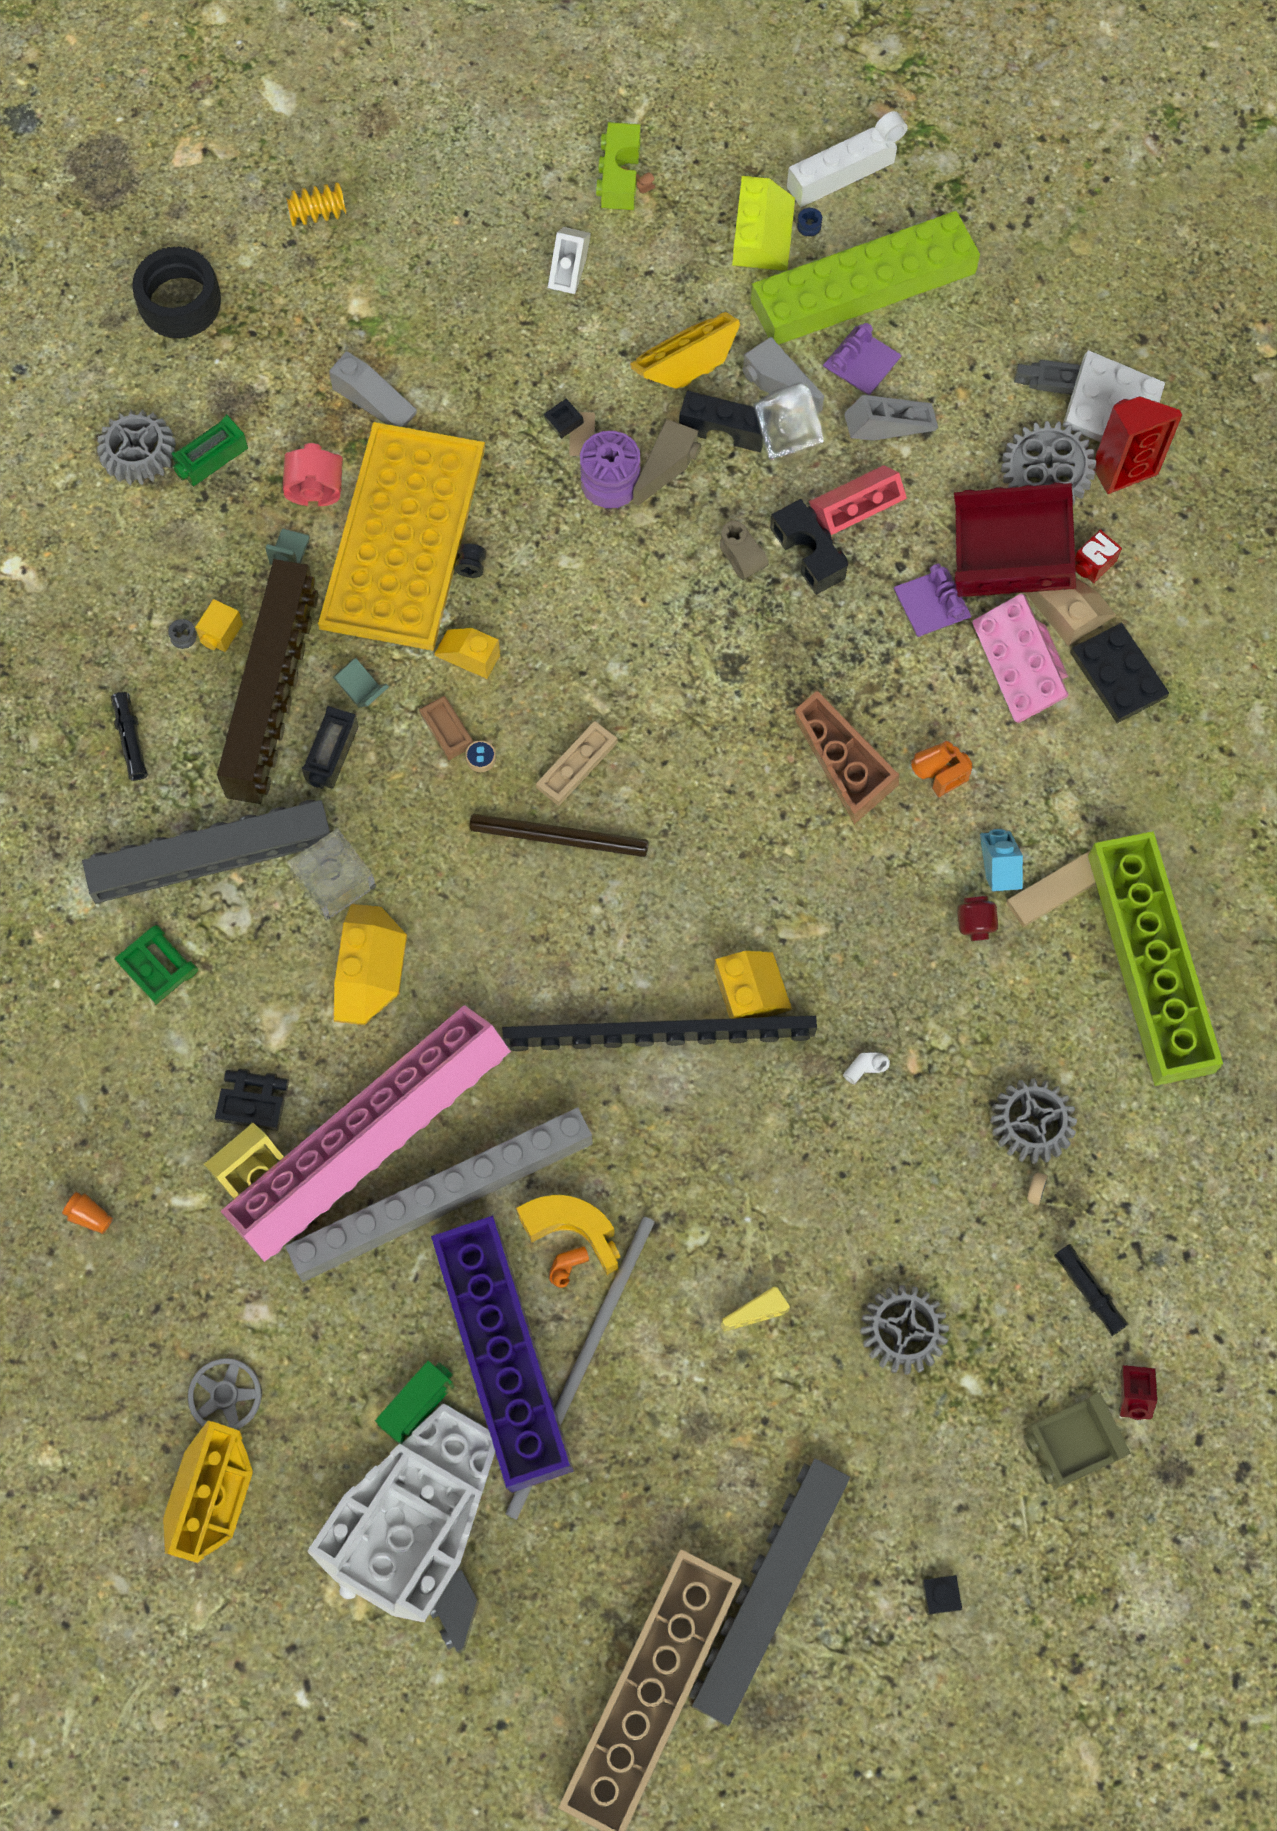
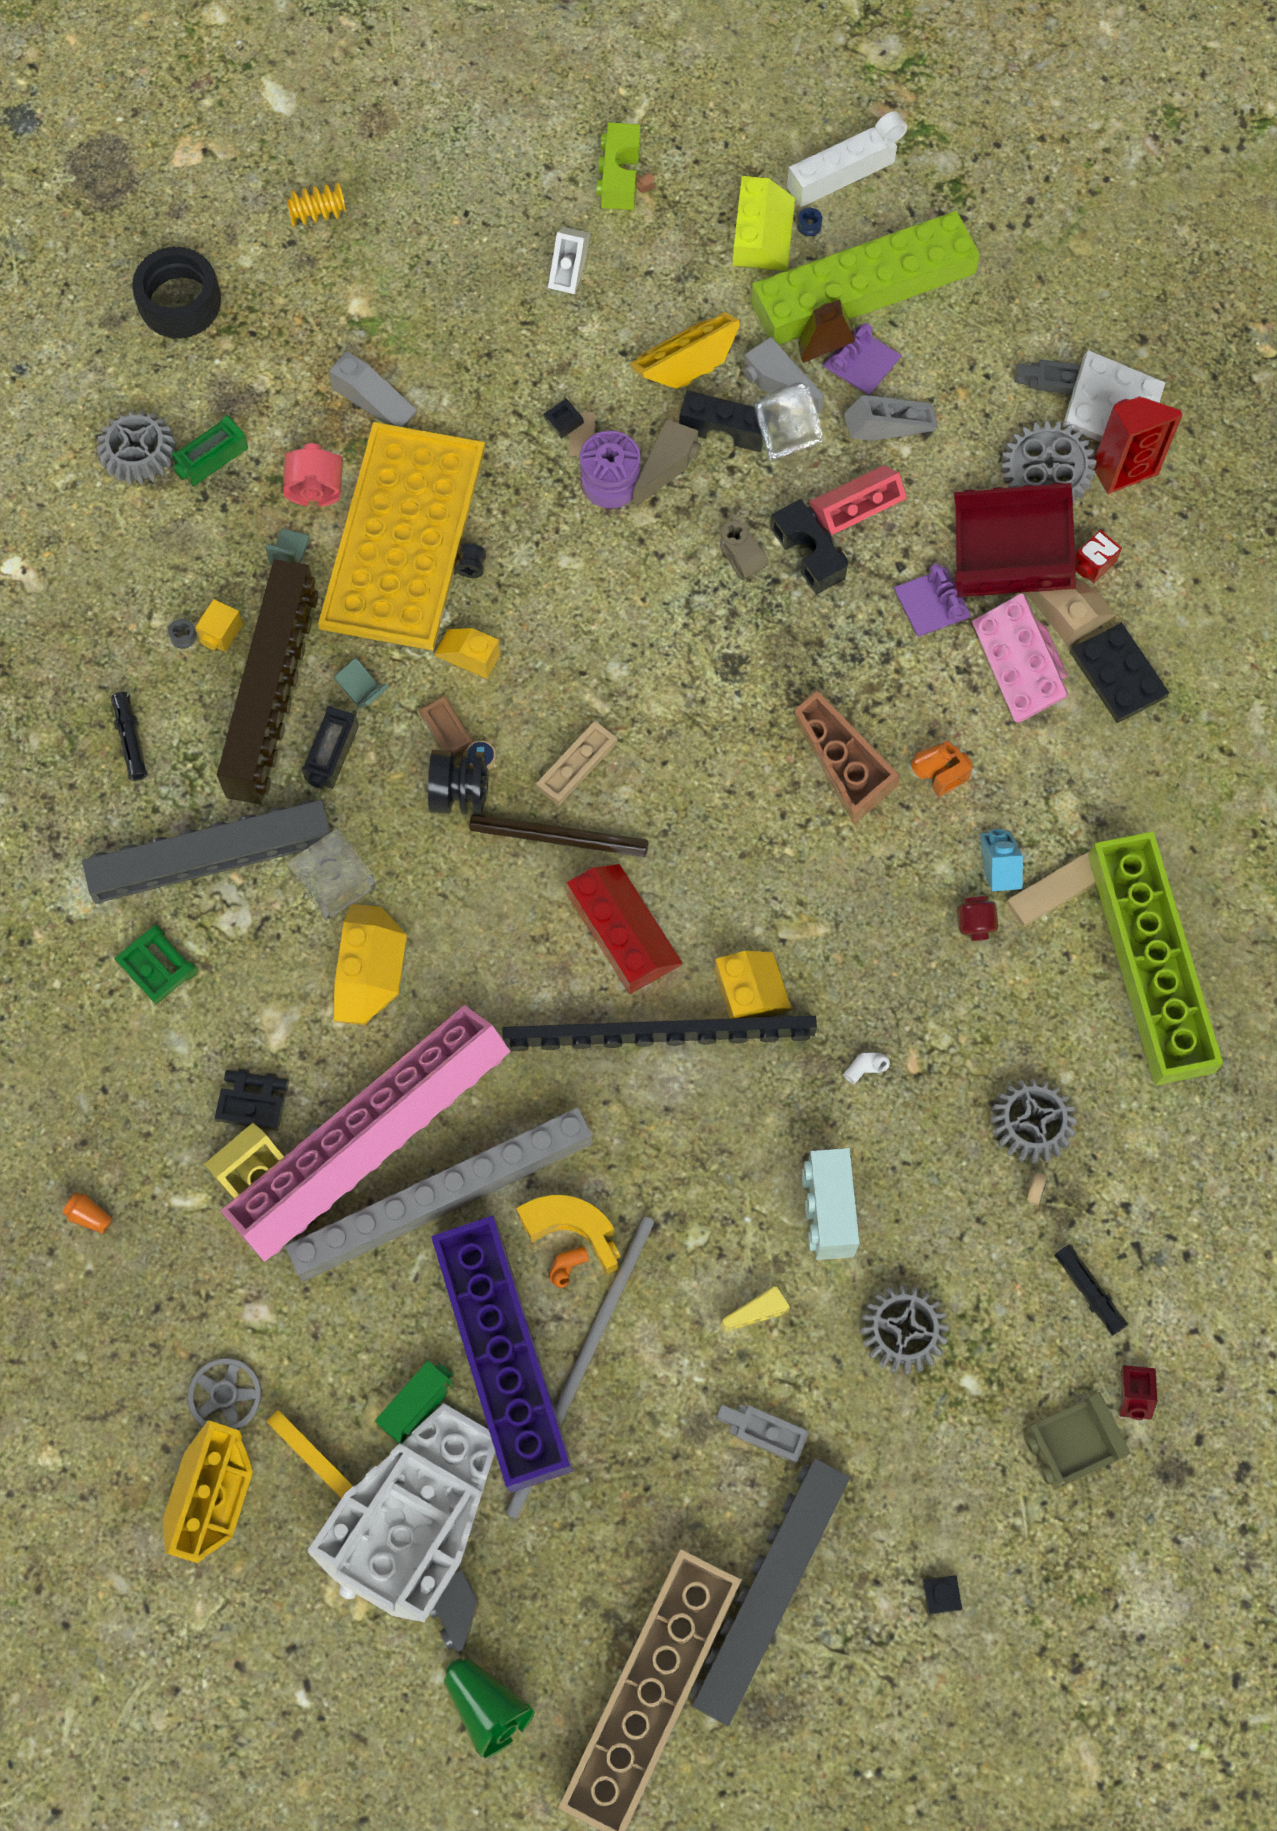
(309, 1453): none -> yellow beam
(457, 782): none -> black wheel
(486, 1707): none -> green cone
(622, 926): none -> red slope
(764, 1431): none -> light grey hinge
(826, 331): none -> reddish brown slope
(831, 1204): none -> light aqua brick

